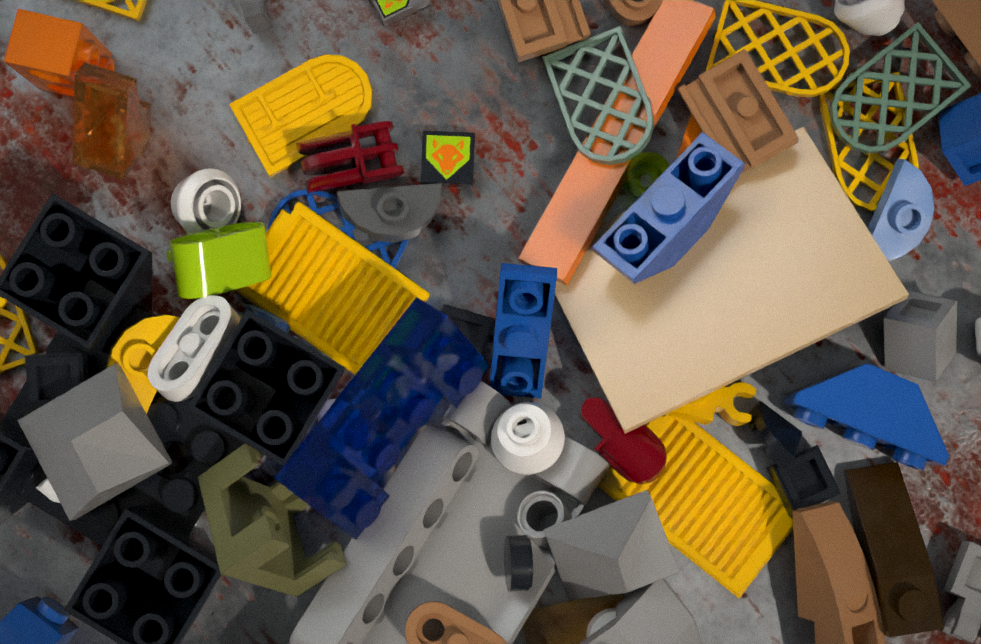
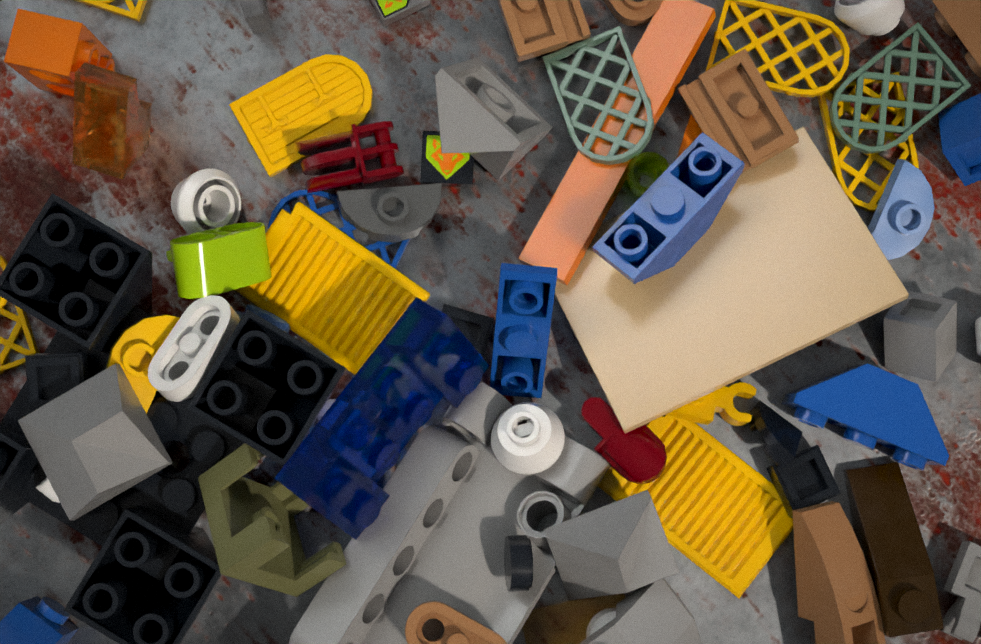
(485, 117): none -> light grey slope

